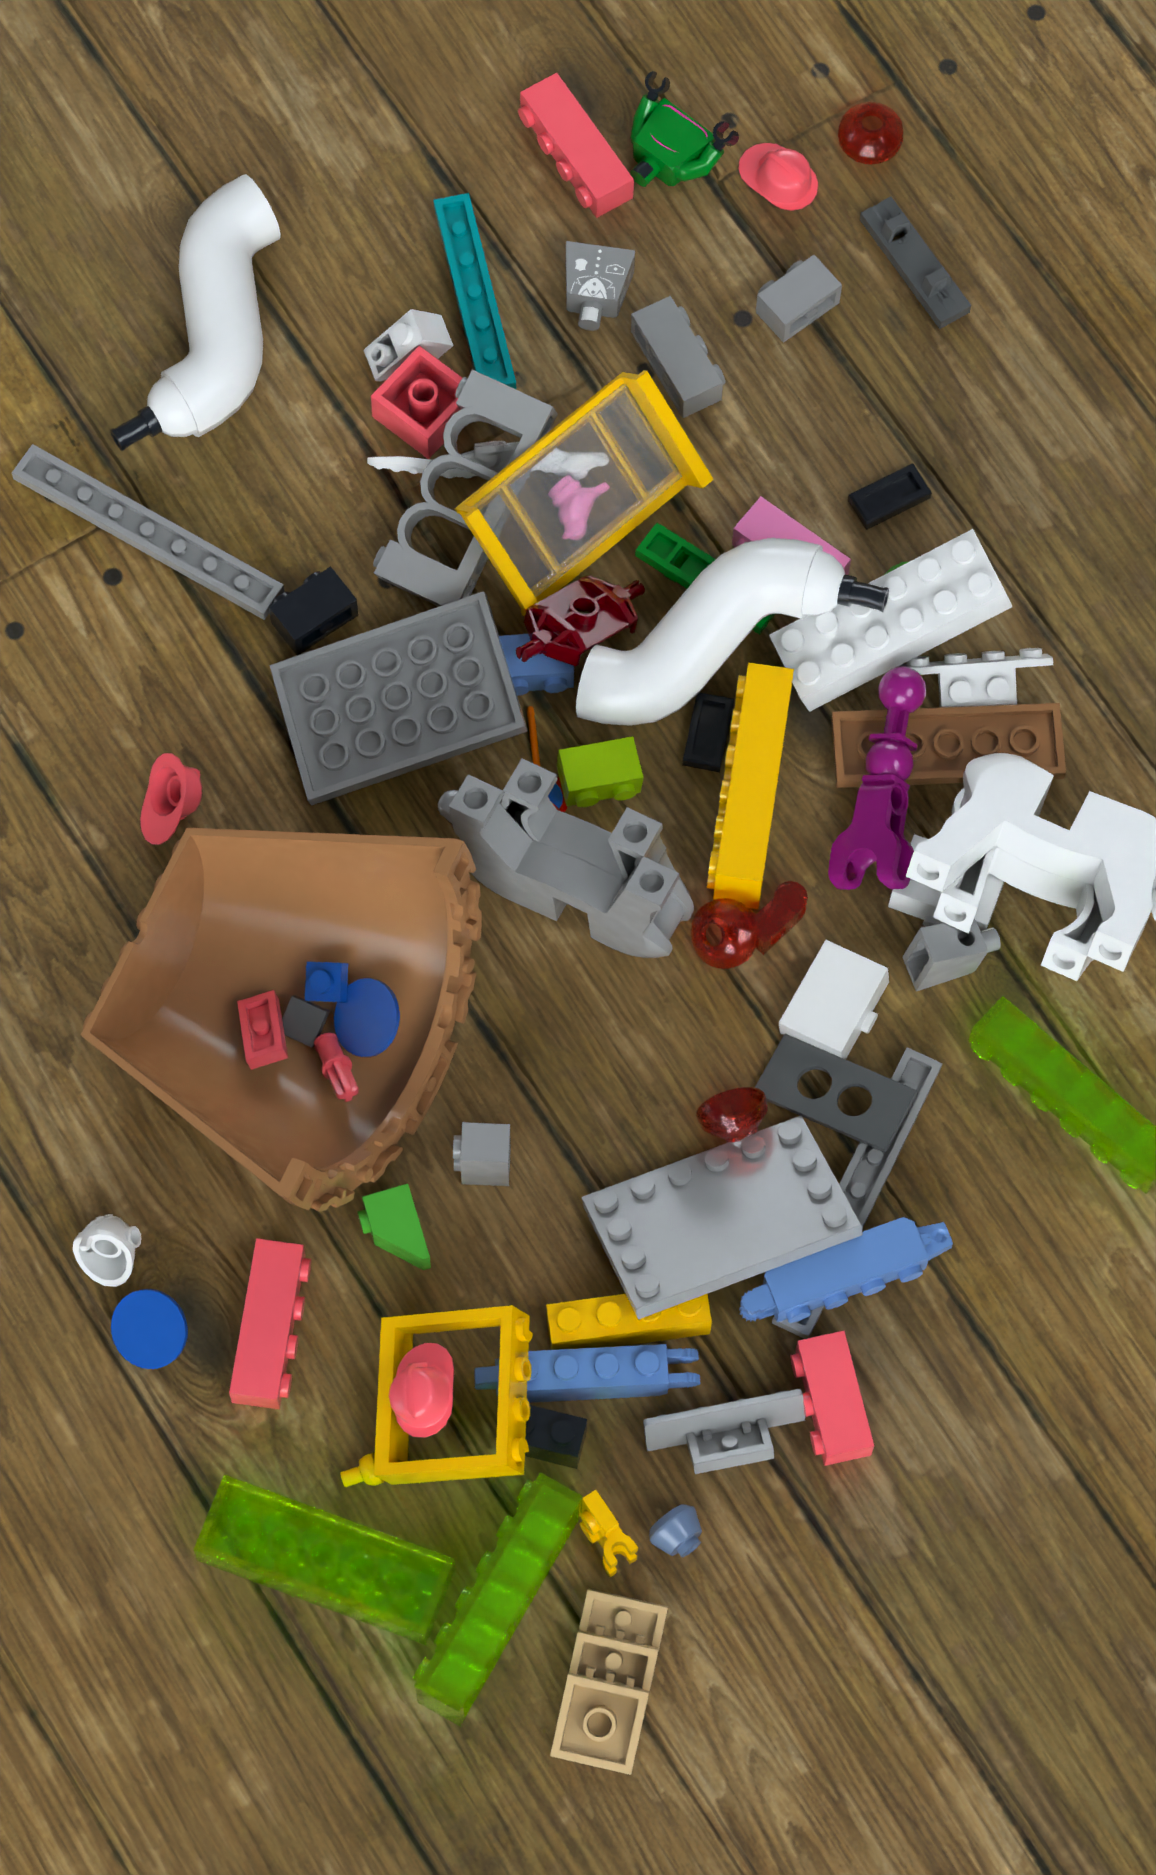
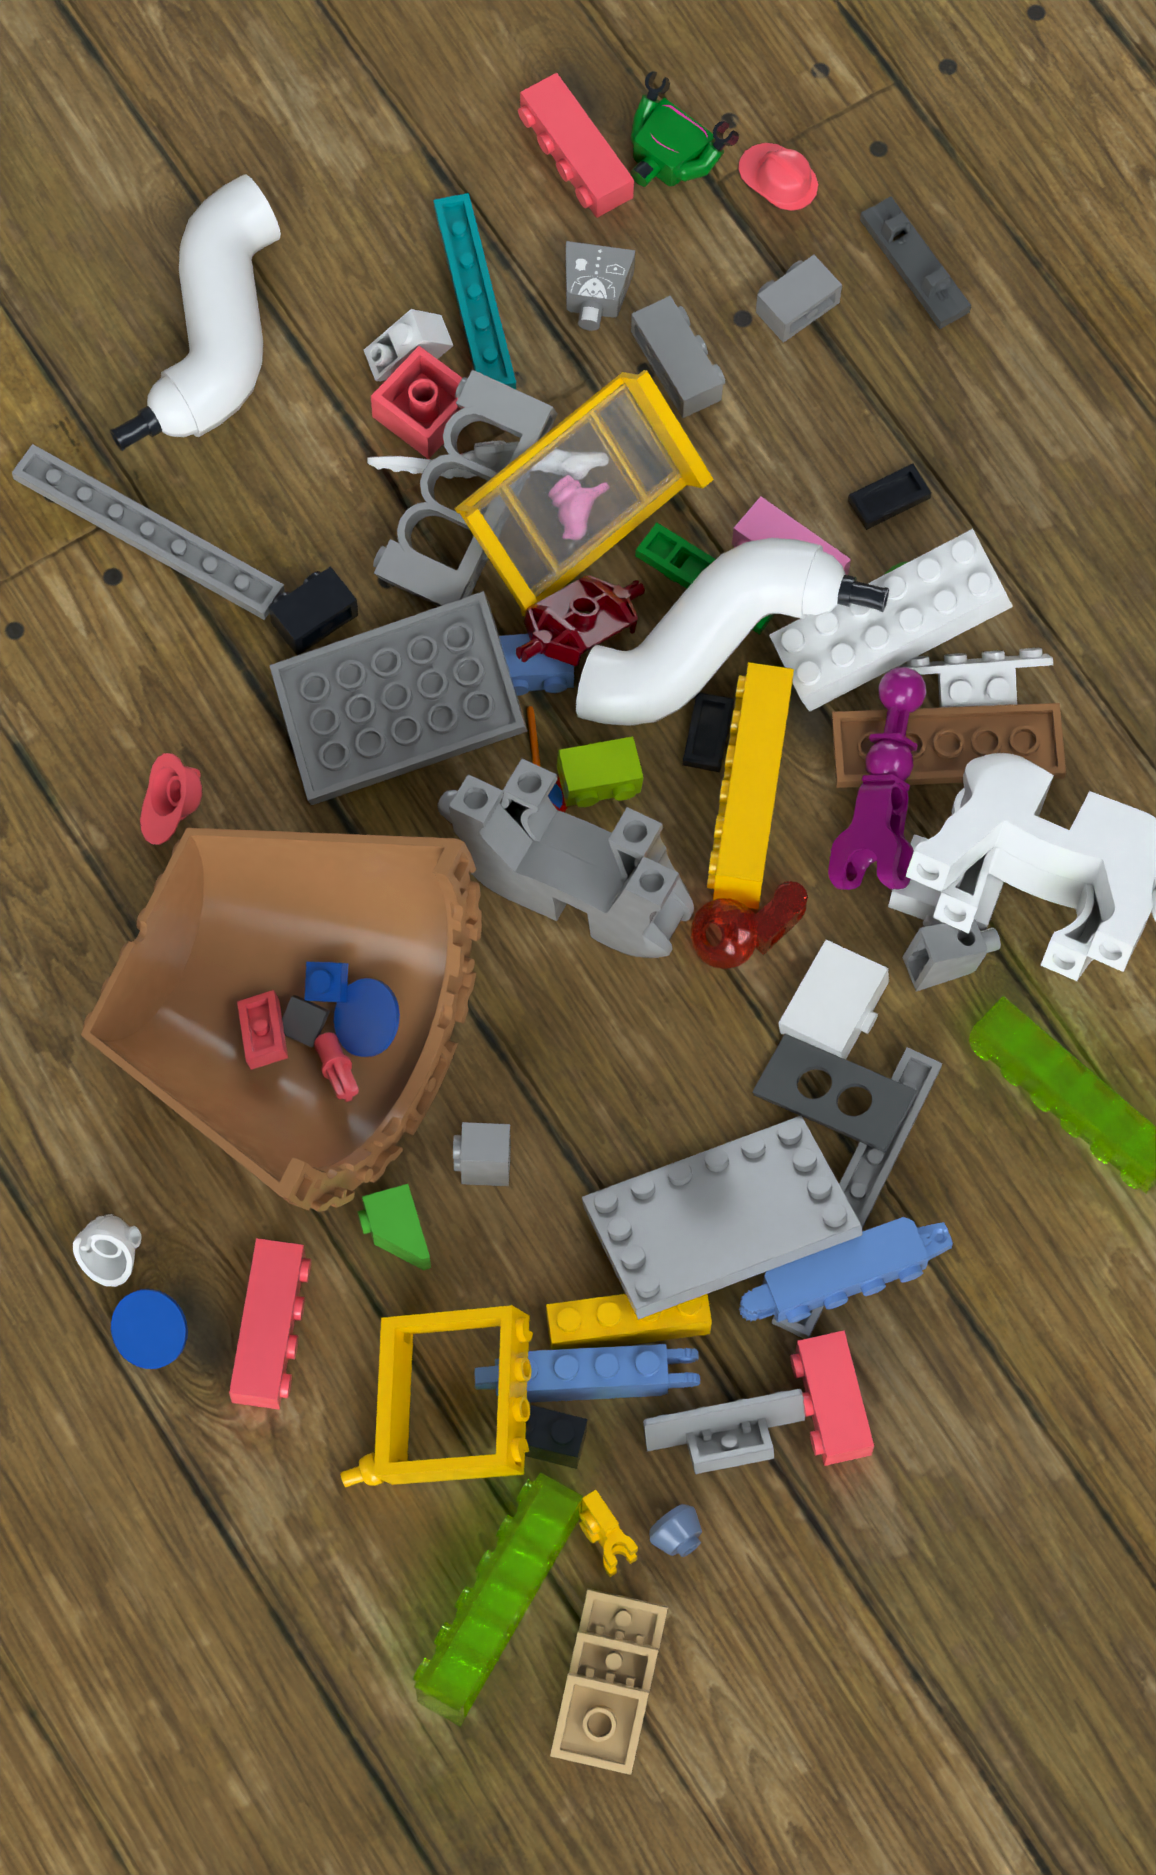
(324, 1559): clear neon green brick -> none
(423, 1390): coral piece -> none
(733, 1113): clear red piece -> none
(870, 145): clear red piece -> none

